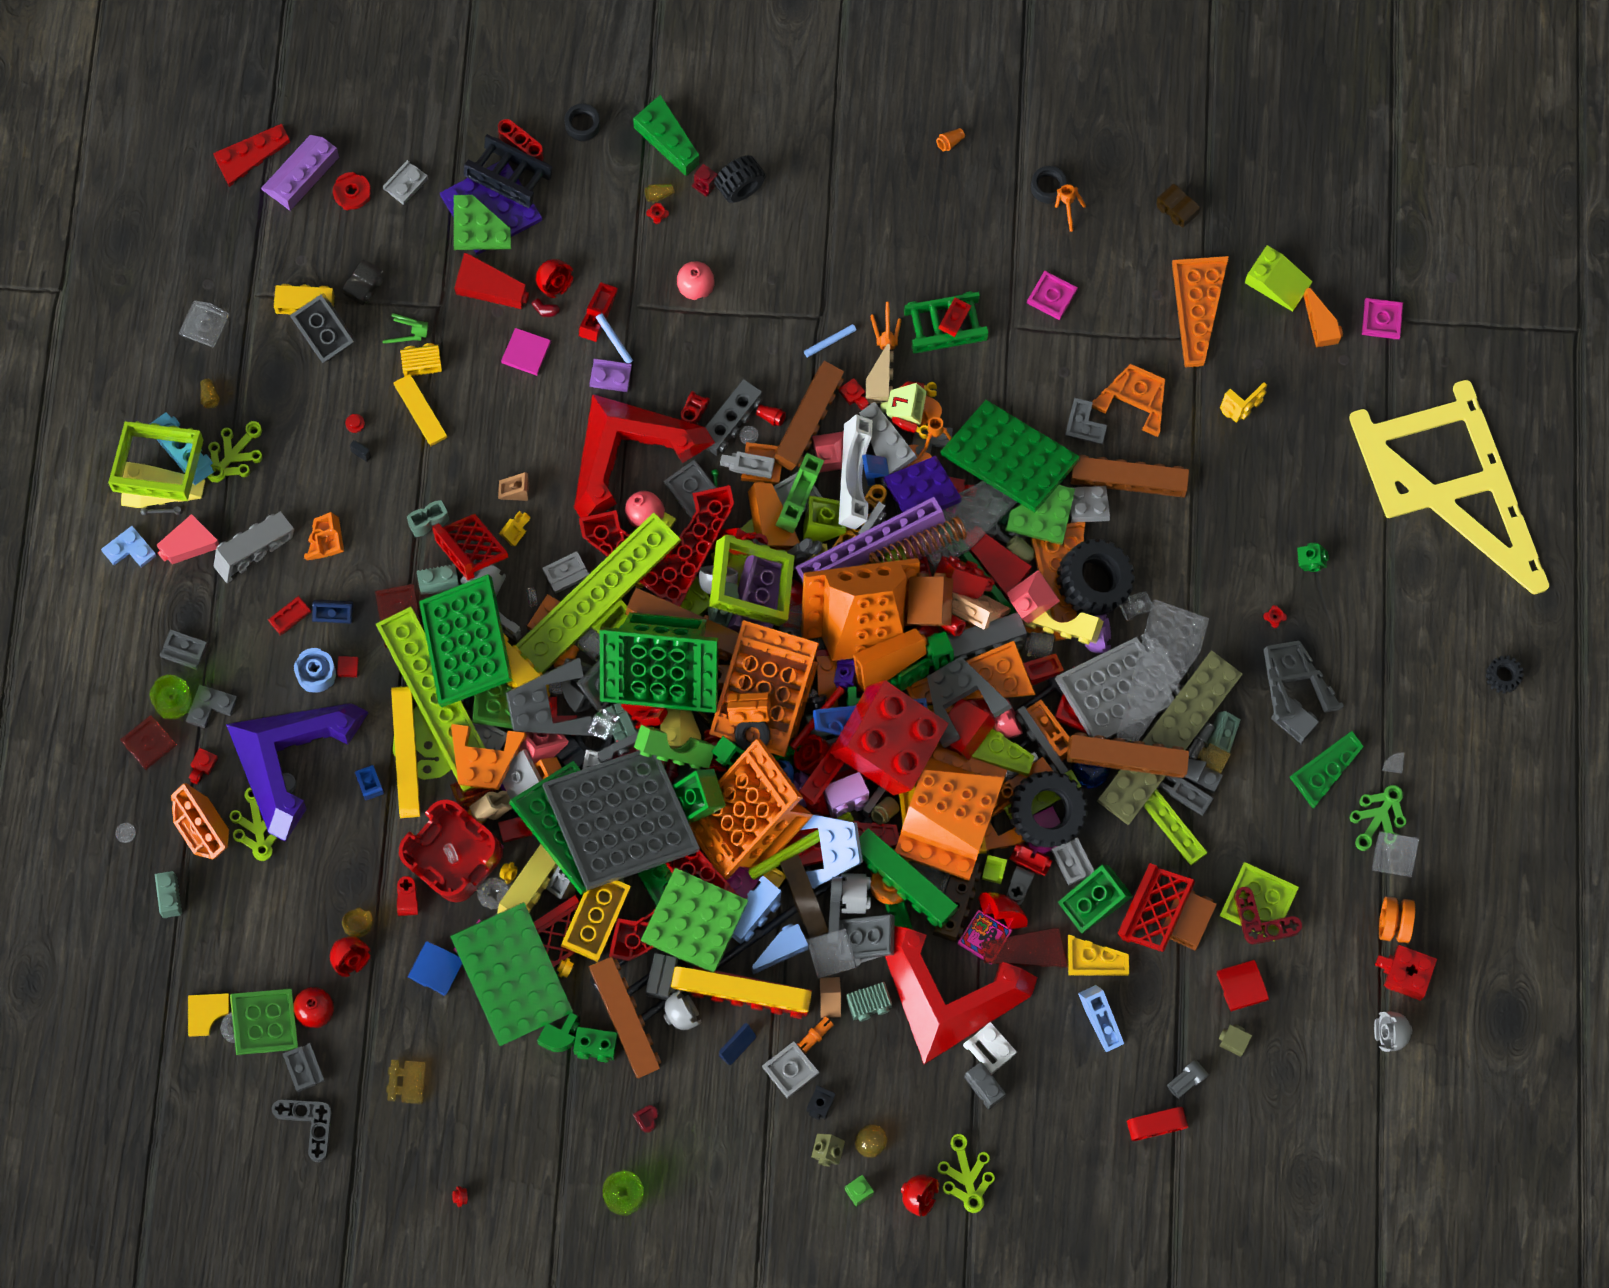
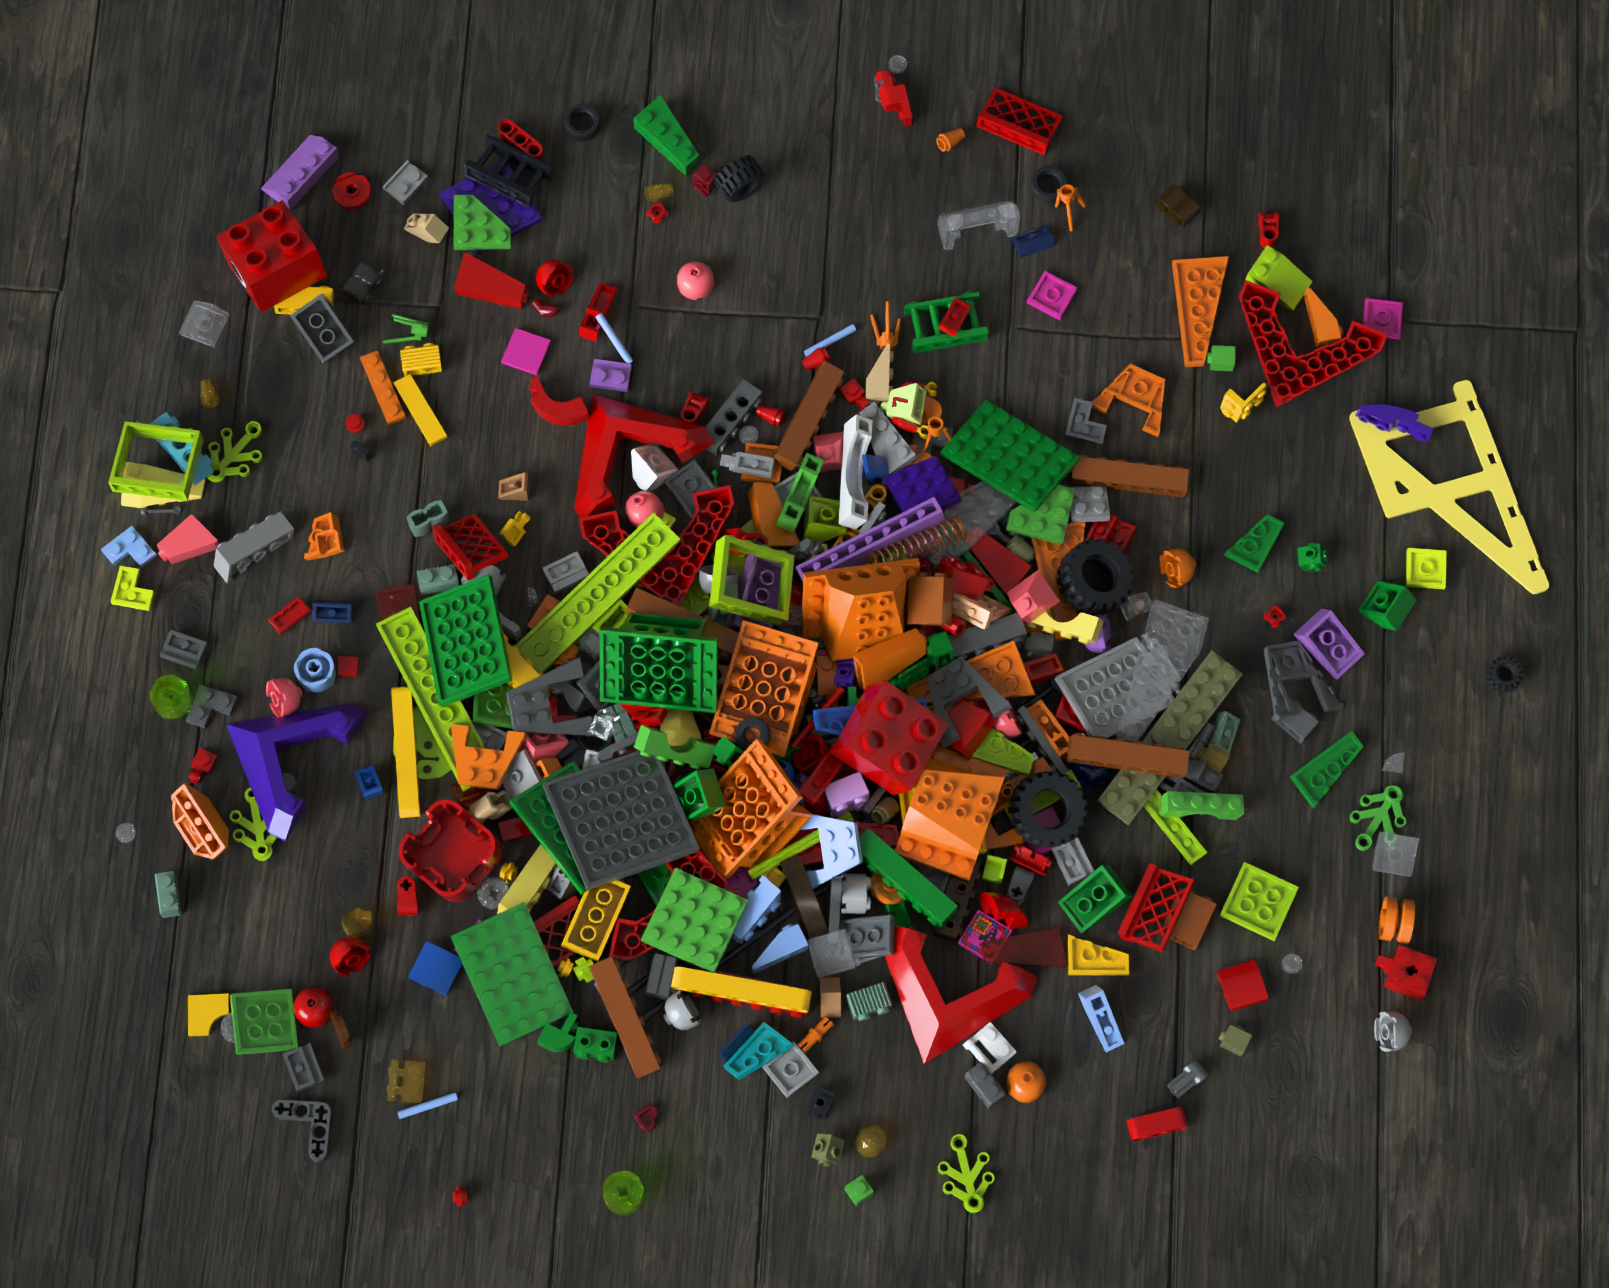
(126, 592): none -> neon yellow plate
(148, 742): clear red plate -> none
(243, 156): red wing -> none
(271, 256): none -> red brick
(284, 696): none -> coral cylinder
(340, 1029): none -> reddish brown tile
(382, 387): none -> orange plate
(426, 227): none -> tan slope
(427, 1105): none -> light blue bar
(450, 853): clear tile -> none
(555, 412): none -> red arch
(582, 970): none -> lime gear
(651, 467): none -> white slope
(749, 707): orange brick -> none
(757, 1051): none -> teal wing
(816, 358): none -> red cone
(892, 96): none -> red plate
(897, 64): none -> clear plate
(918, 1194): red cylinder -> none
(1002, 213): none -> clear windscreen
(1014, 130): none -> red fence
(1025, 1082): none -> orange cylinder
(1033, 241): none -> dark blue slope
(1113, 531): none -> red slope
(1178, 566): none -> orange cylinder
(1188, 803): none -> bright green arch
(1221, 358): none -> bright green brick
(1255, 545): none -> green wing
(1256, 925): dark red beam -> none
(1268, 226): none -> red piece
(1292, 374): none -> red wedge
(1292, 963): none -> clear plate
(1329, 643): none -> medium lavender slope
(1387, 416): none -> dark purple slope
(1387, 605): none -> green slope
(1426, 568): none -> neon yellow plate

